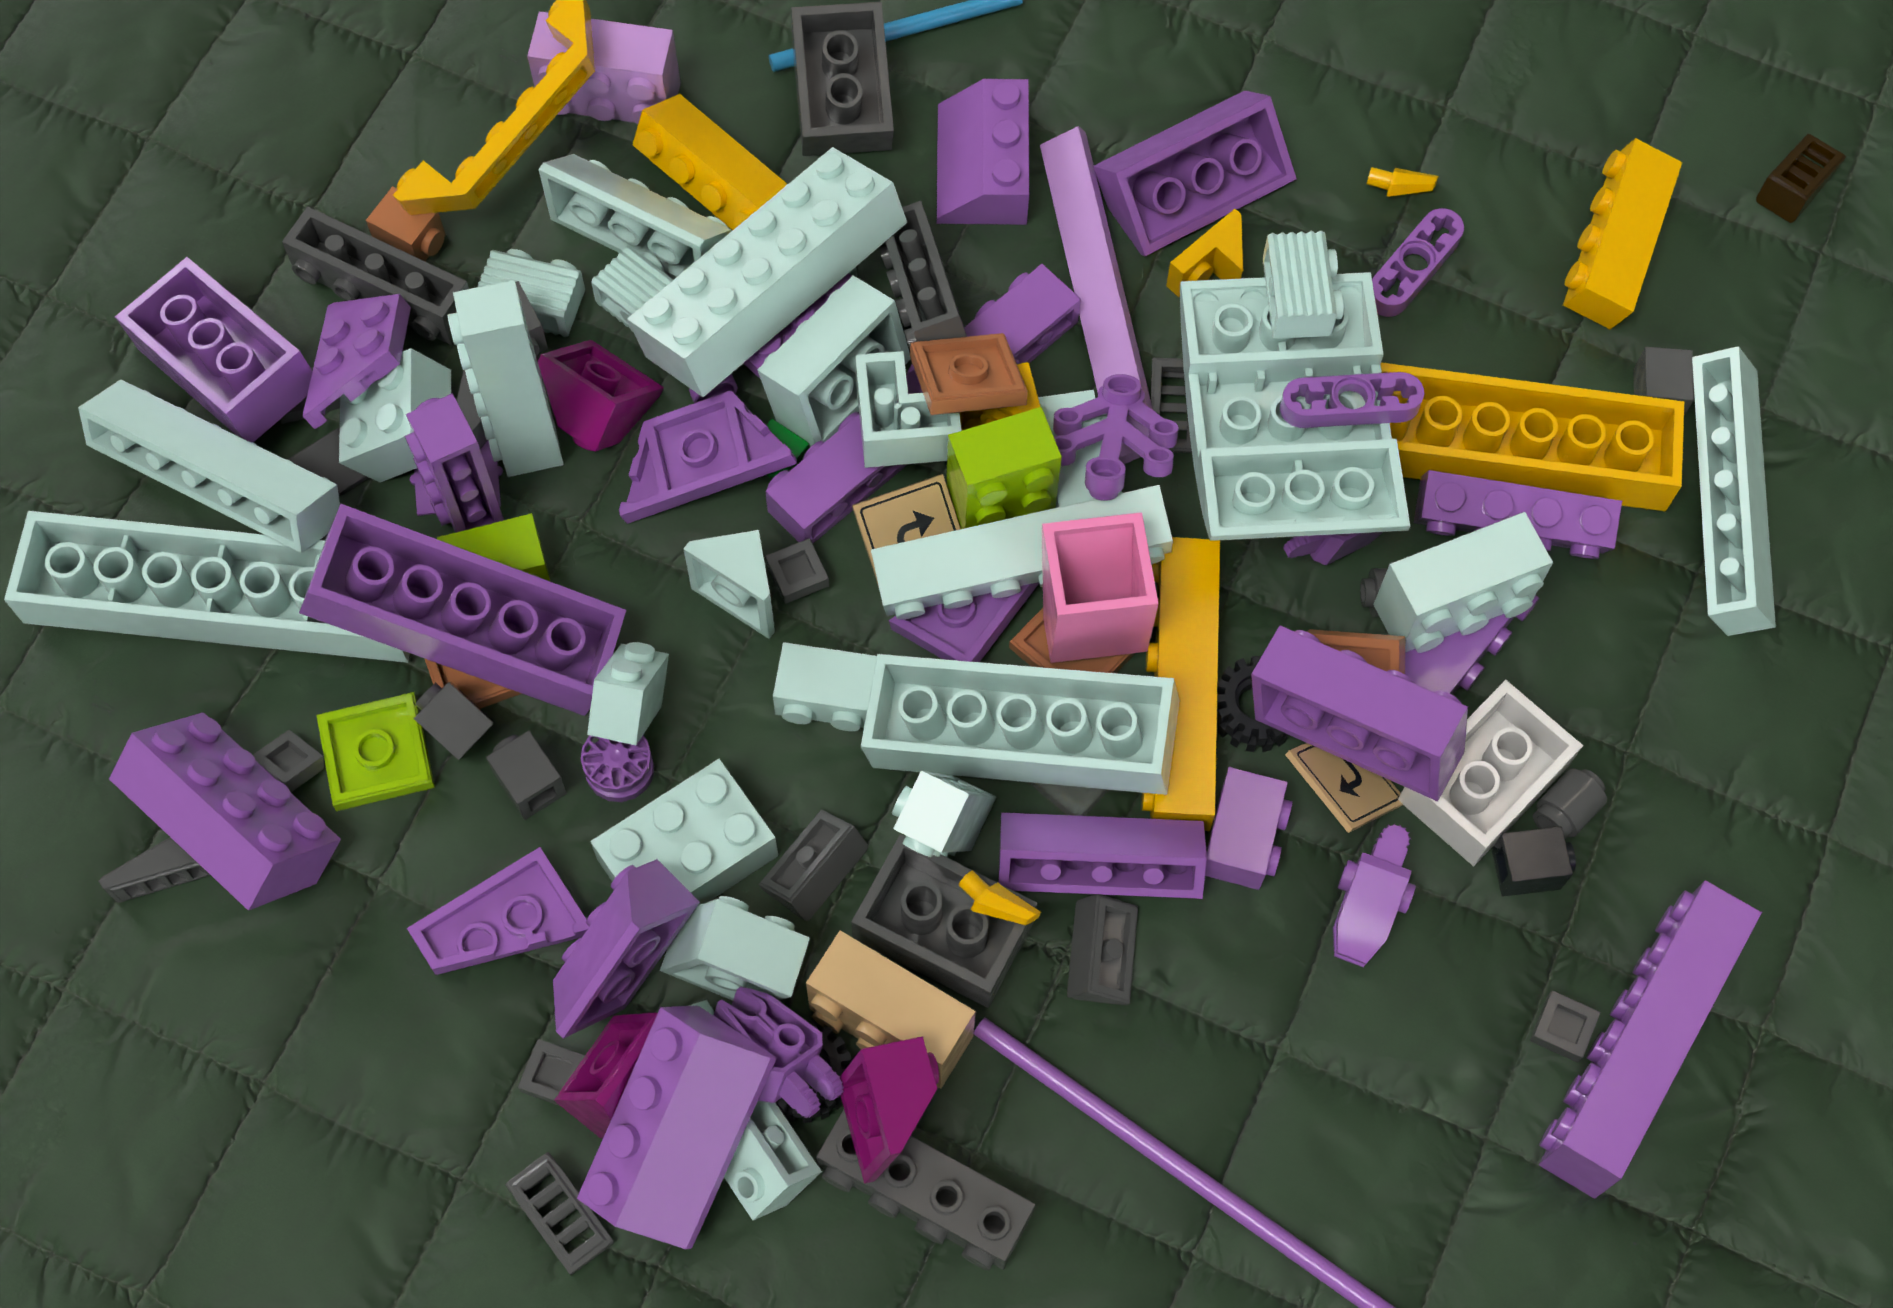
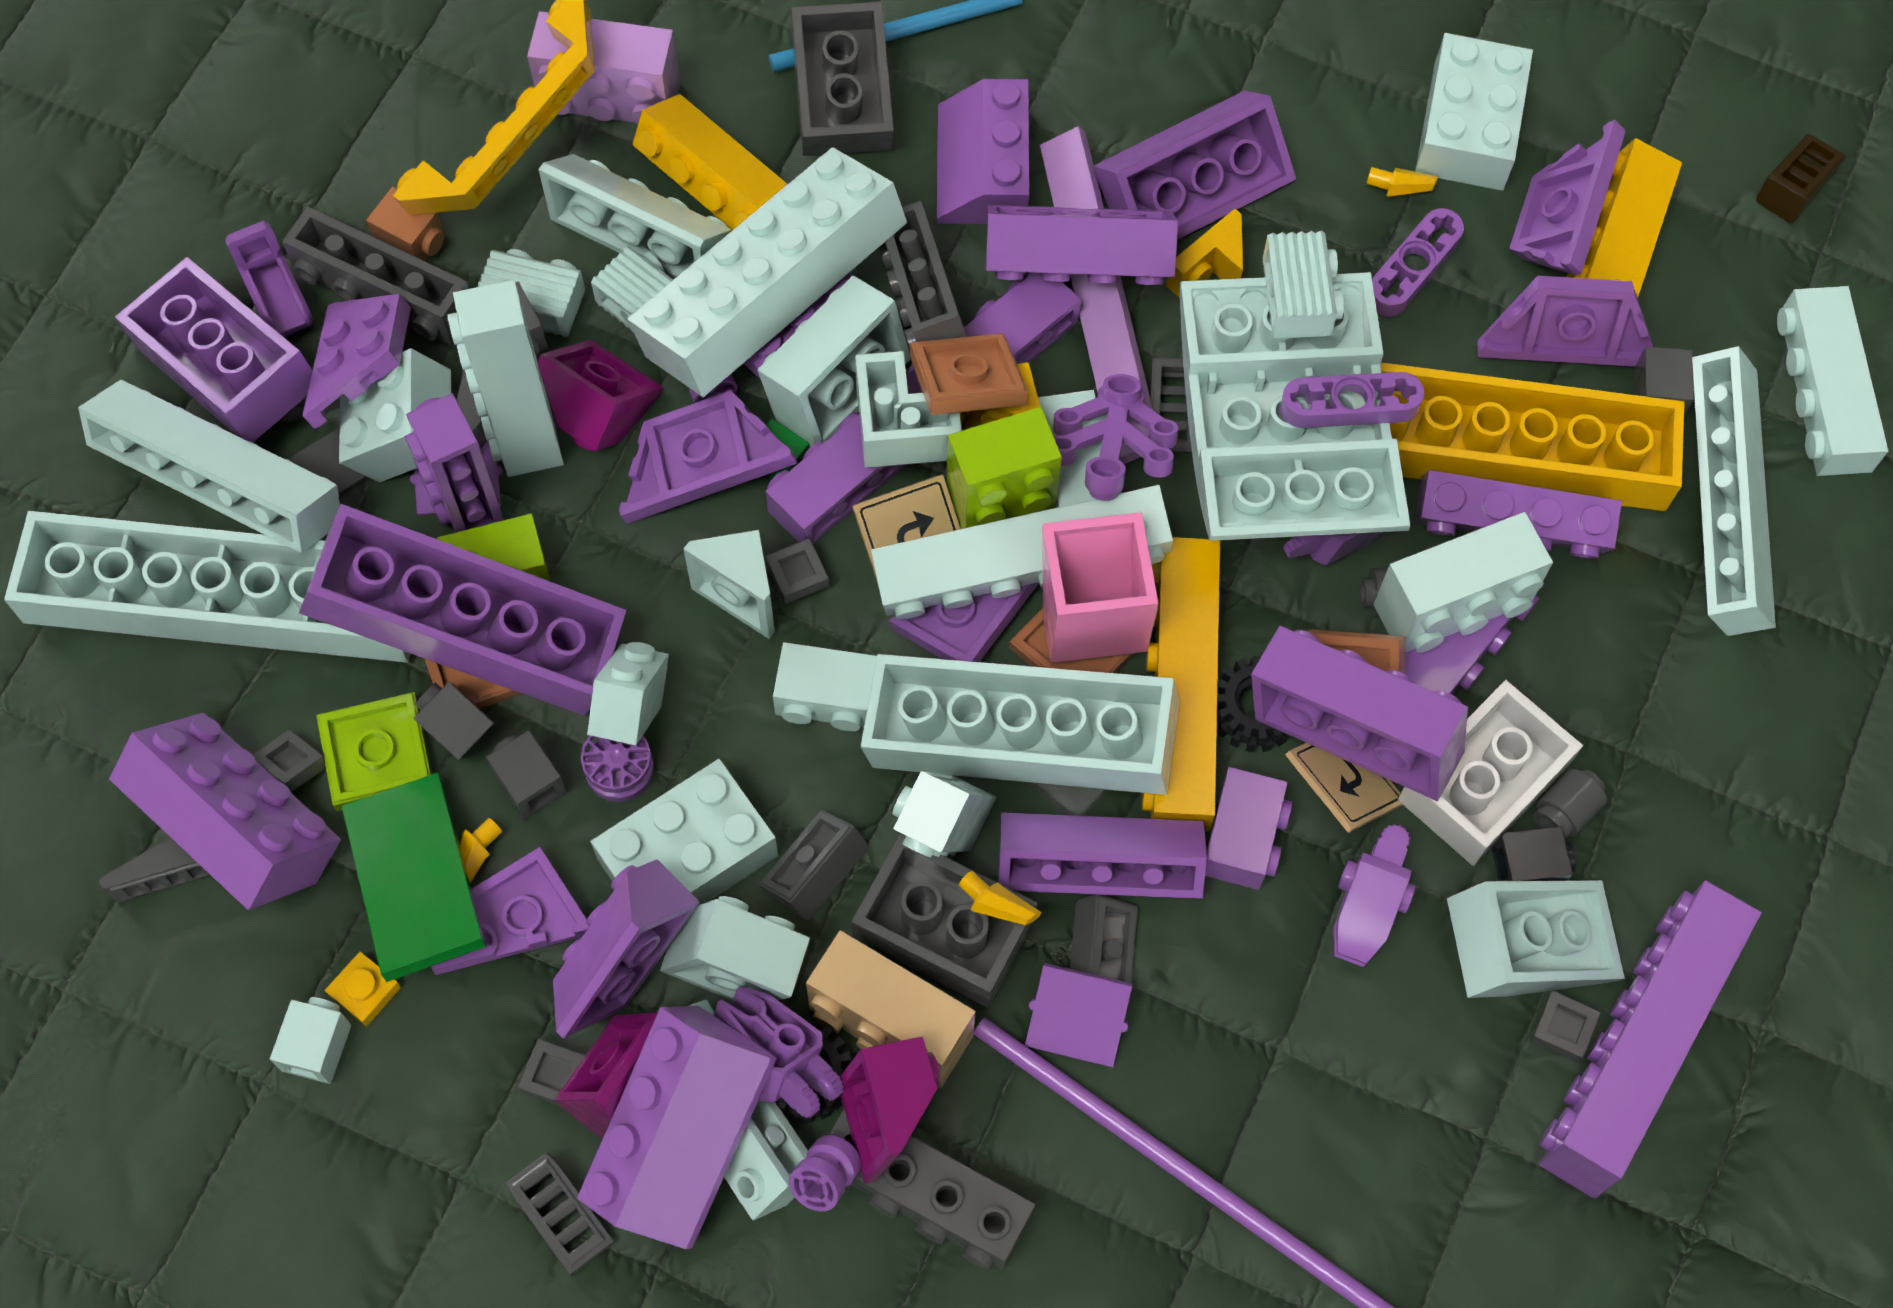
(269, 279): none -> medium lavender animal
(311, 1039): none -> light aqua brick
(362, 989): none -> yellow plate
(412, 877): none -> green tile
(474, 846): none -> yellow bar
(825, 1173): none -> medium lavender wheel
(1078, 1014): none -> medium lavender piece
(1081, 242): none -> medium lavender slope
(1474, 111): none -> light aqua brick
(1534, 937): none -> light aqua slope
(1566, 204): none -> medium lavender wing
(1570, 323): none -> medium lavender wing
(1832, 381): none -> light aqua brick

